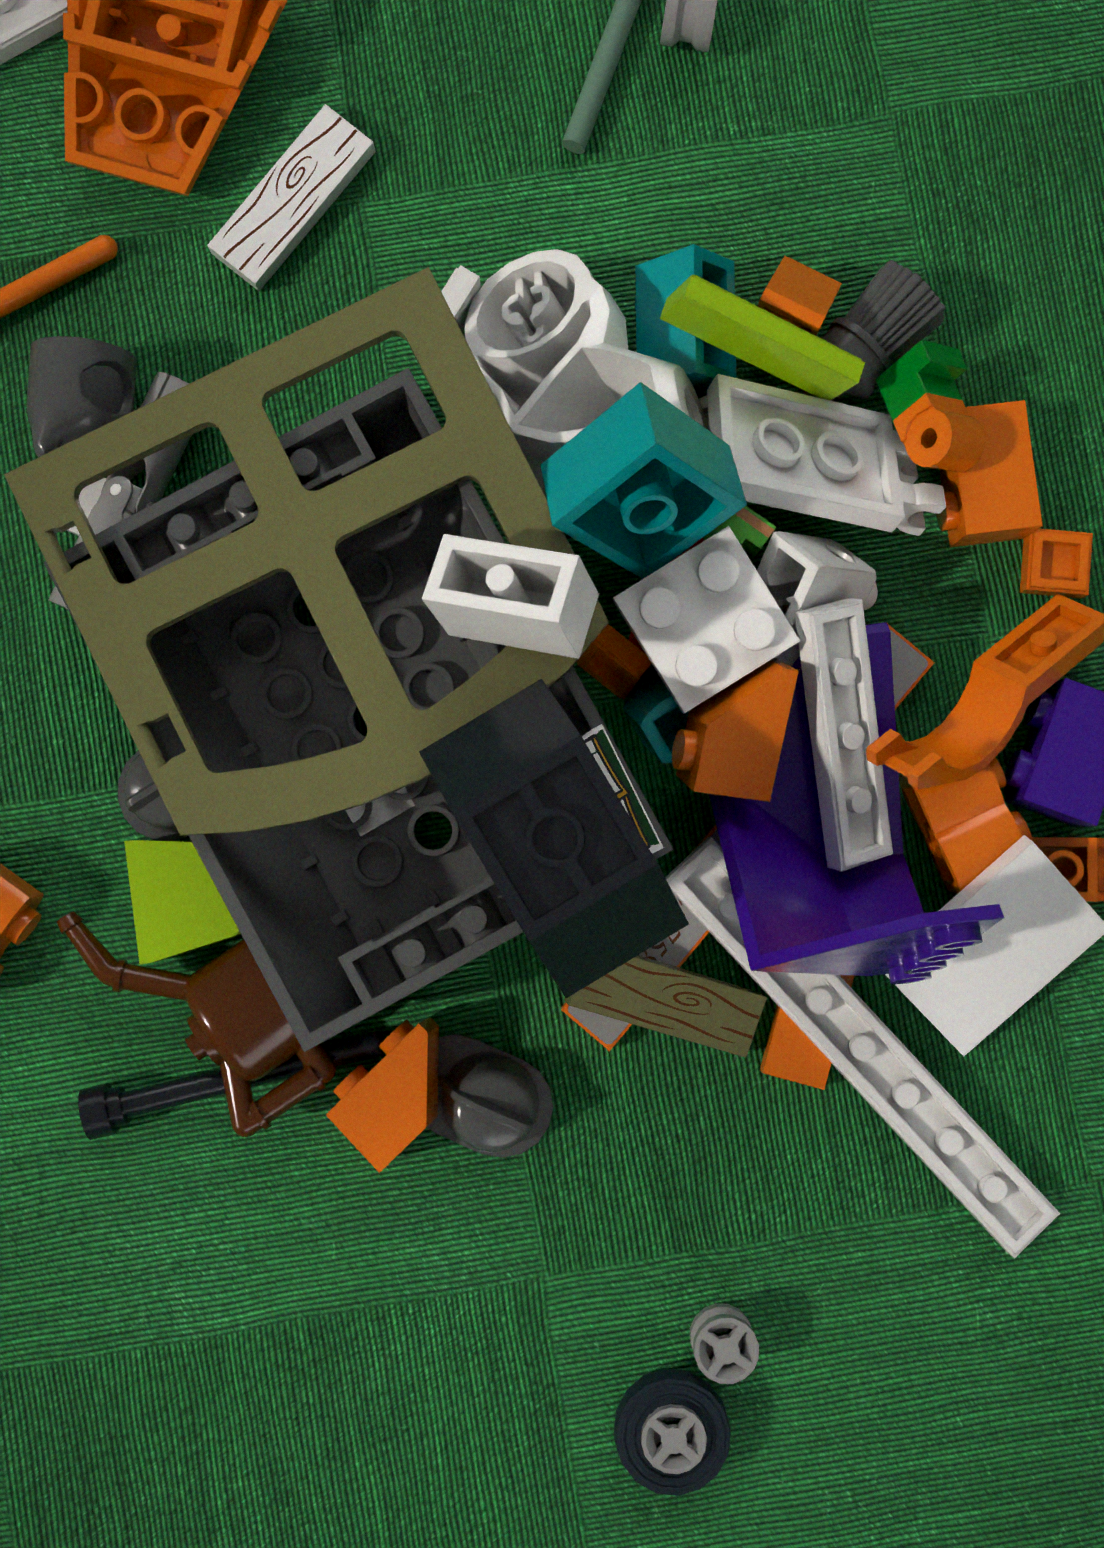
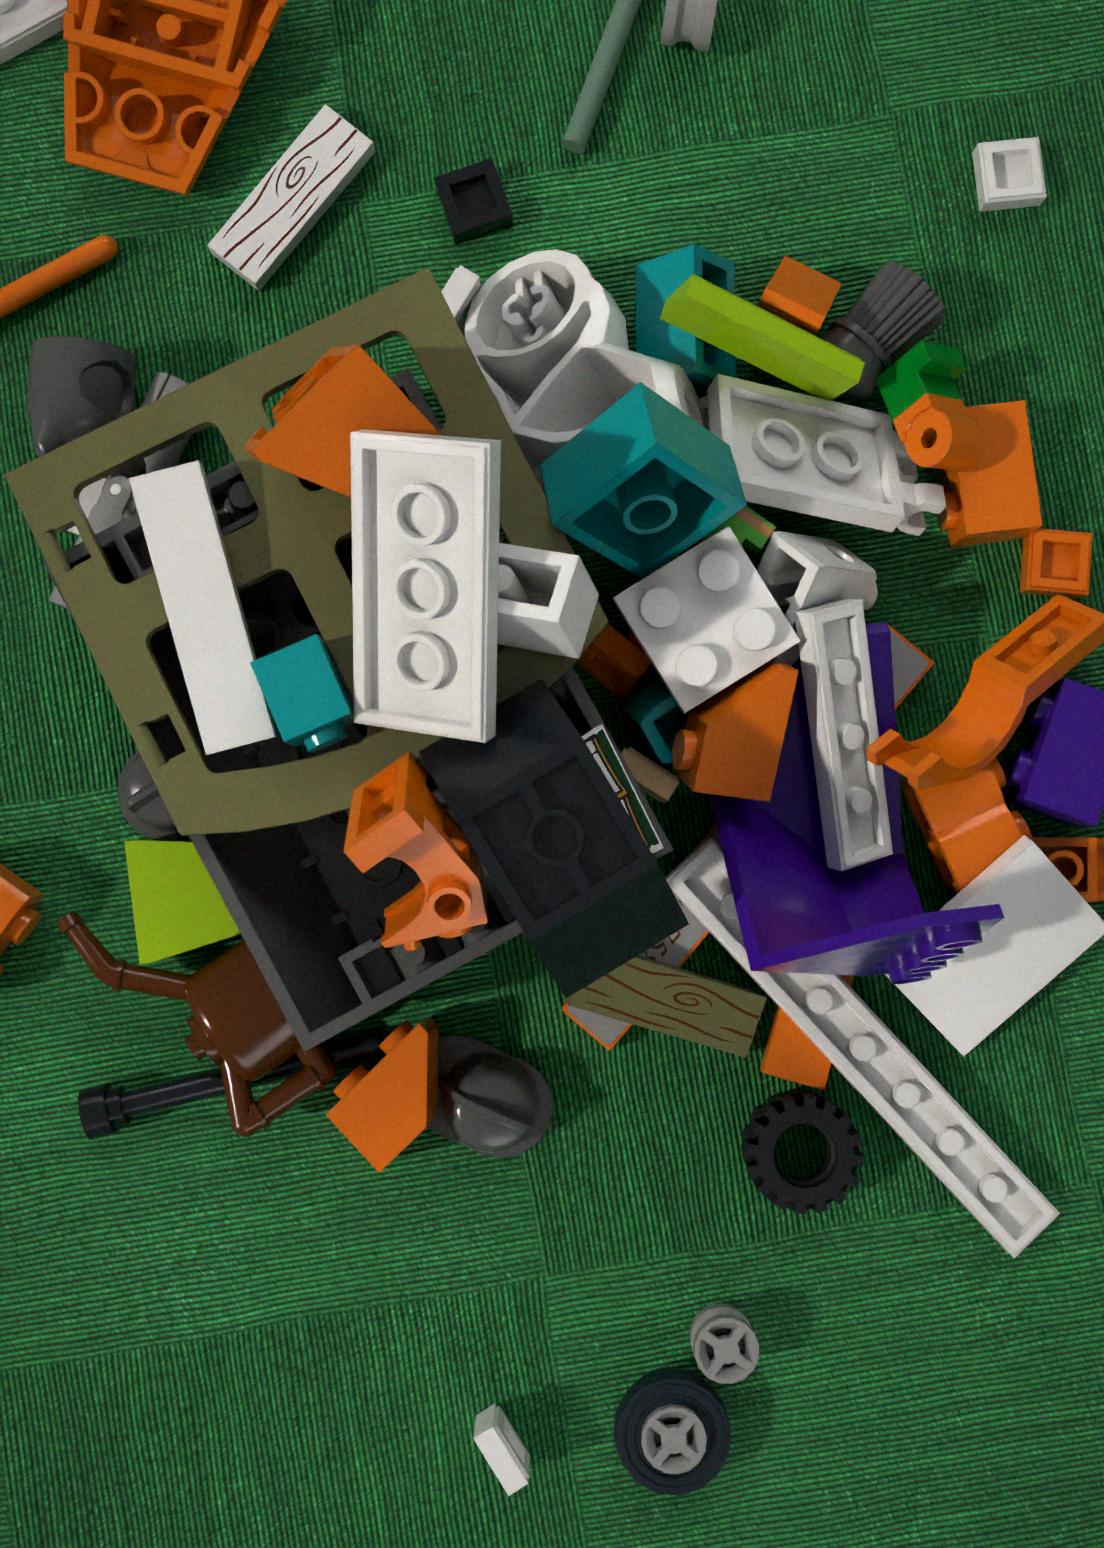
(202, 606): none -> white tile
(305, 694): none -> teal brick
(320, 410): none -> orange slope
(405, 821): none -> orange tile
(425, 582): none -> white tile
(473, 201): none -> black tile
(502, 1449): none -> white tile
(650, 776): none -> tan tile
(832, 1177): none -> black tyre
(1009, 174): none -> white tile

